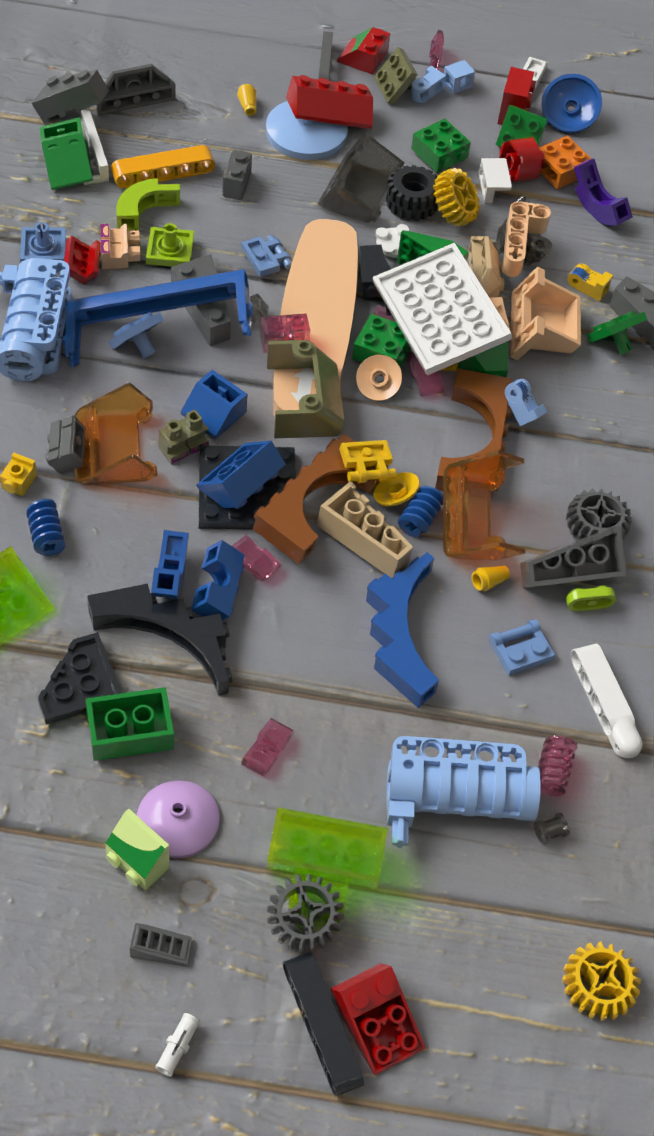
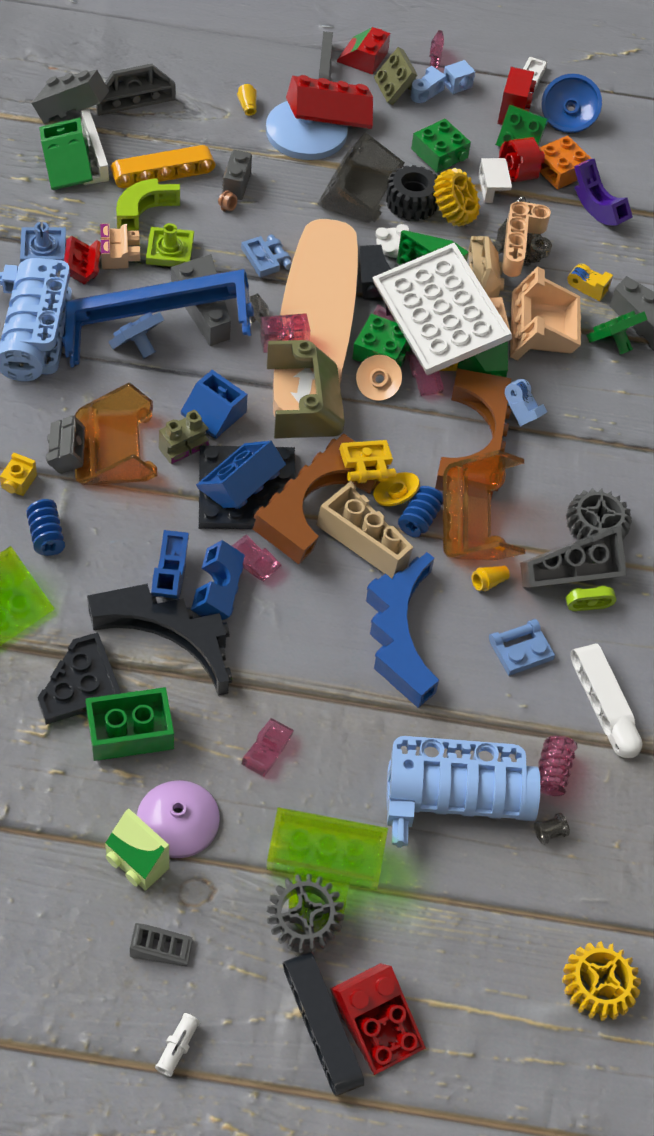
(227, 201): none -> nougat plate

